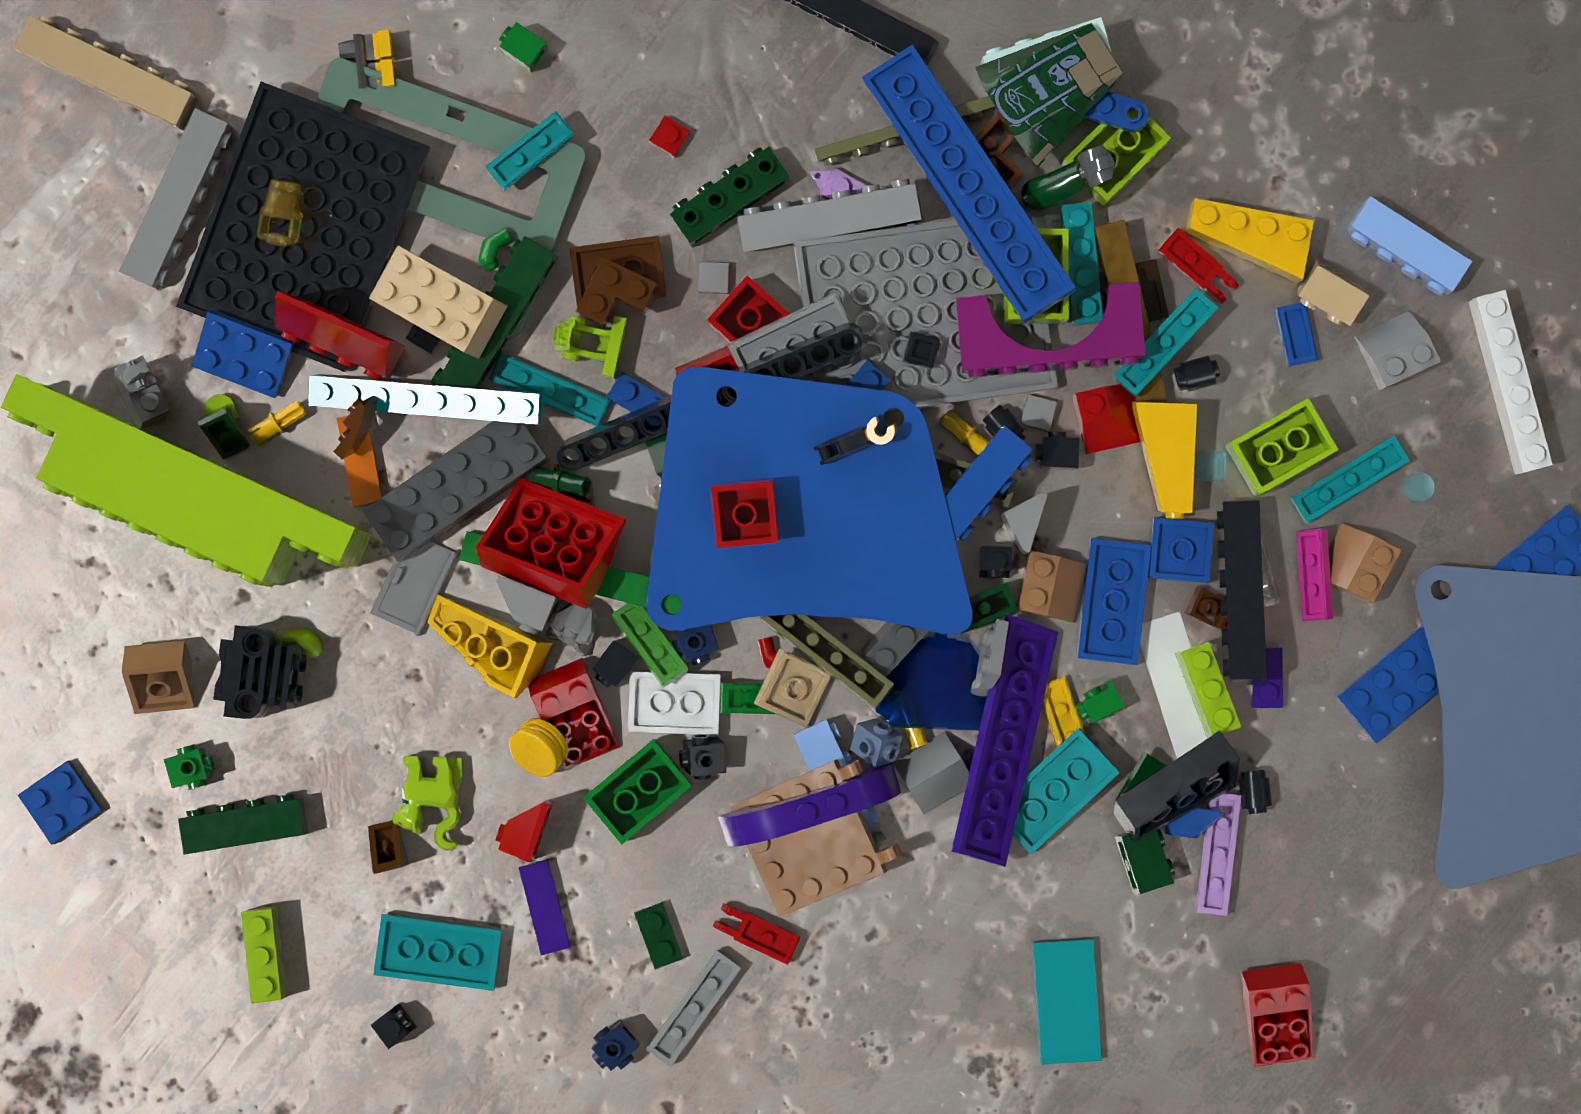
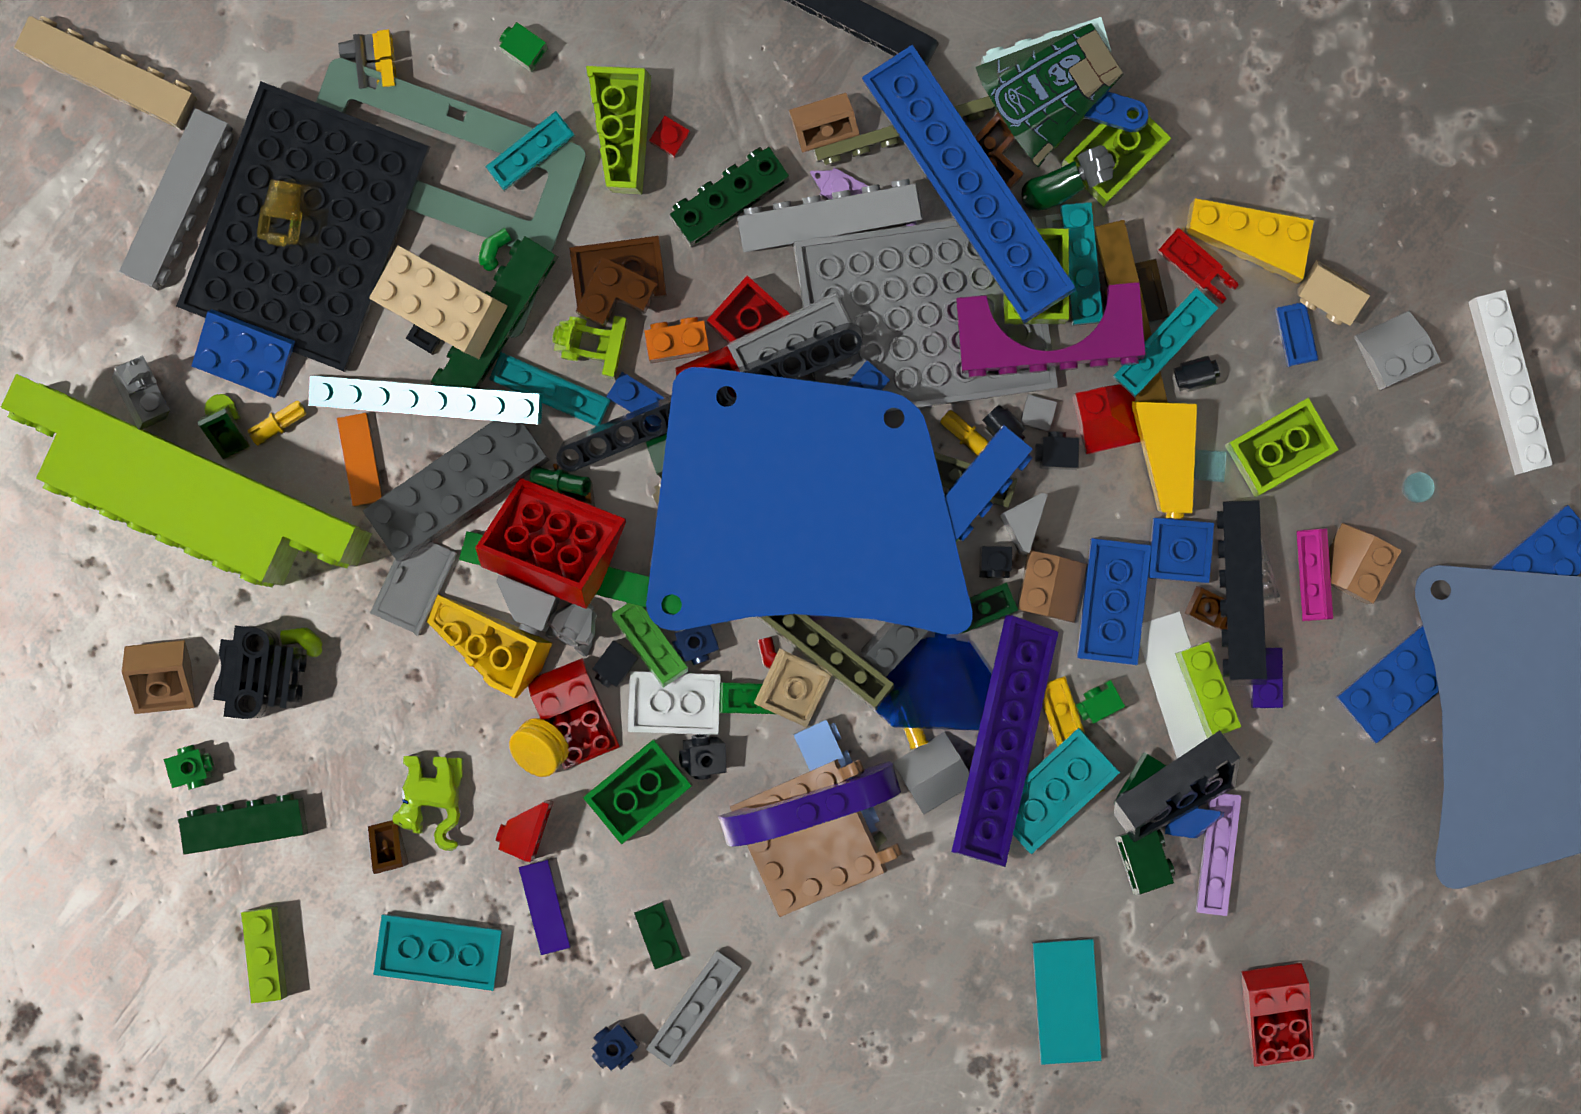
(60, 802): blue plate -> none
(336, 335): red slope -> none
(358, 425): reddish brown slope -> none
(393, 1026): black brick -> none
(621, 122): none -> lime wedge
(676, 341): none -> orange brick
(713, 277): light grey tile -> none
(745, 513): red brick -> none
(760, 934): red hinge -> none
(824, 122): none -> medium nougat brick
(855, 440): black piece -> none
(876, 742): sand blue brick -> none
(921, 350): black tile -> none
(990, 658): light grey plate -> none
(1255, 791): black brick -> none
(1349, 479): teal plate -> none
(1408, 246): light blue brick -> none

